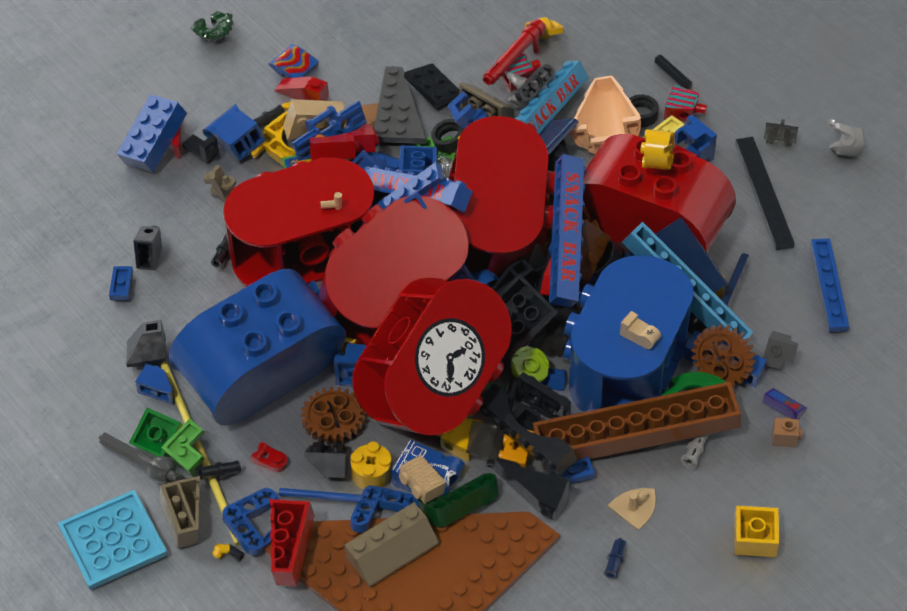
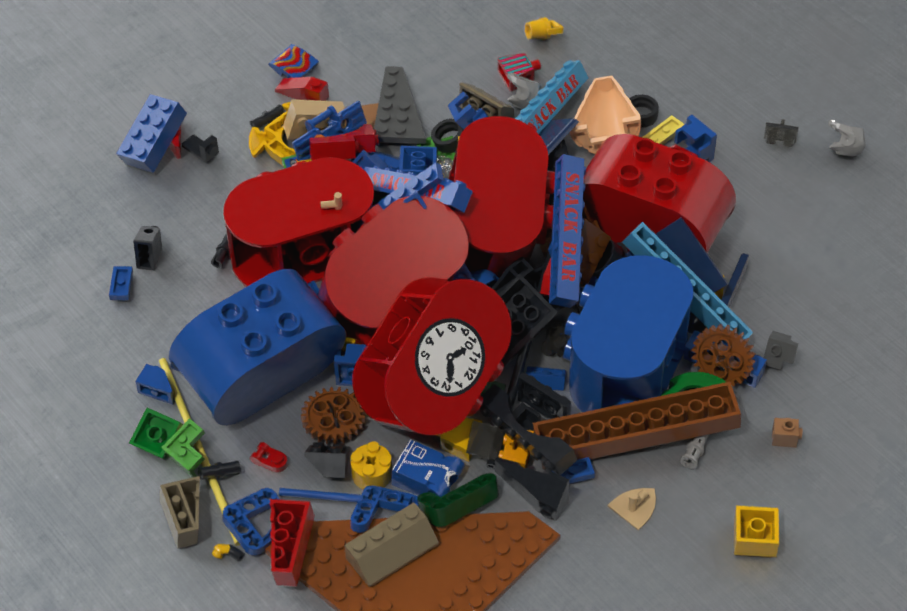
(112, 539): medium azure plate -> none
(147, 345): black slope -> none
(160, 469): dark grey piece -> none
(214, 34): dark green piece -> none
(221, 183): dark tan hips -> none
(235, 133): blue piece -> none
(422, 479): tan brick -> none
(432, 85): black plate -> none
(527, 85): black beam -> none
(528, 36): red cylinder -> none
(531, 362): lime tile -> none
(615, 558): dark blue axle -> none
(639, 331): tan leg -> none
(658, 149): yellow brick -> none
(673, 72): black axle -> none
(683, 103): red torso -> none
(764, 193): black tile -> none
(783, 404): dark purple slope -> none
(829, 285): blue plate -> none

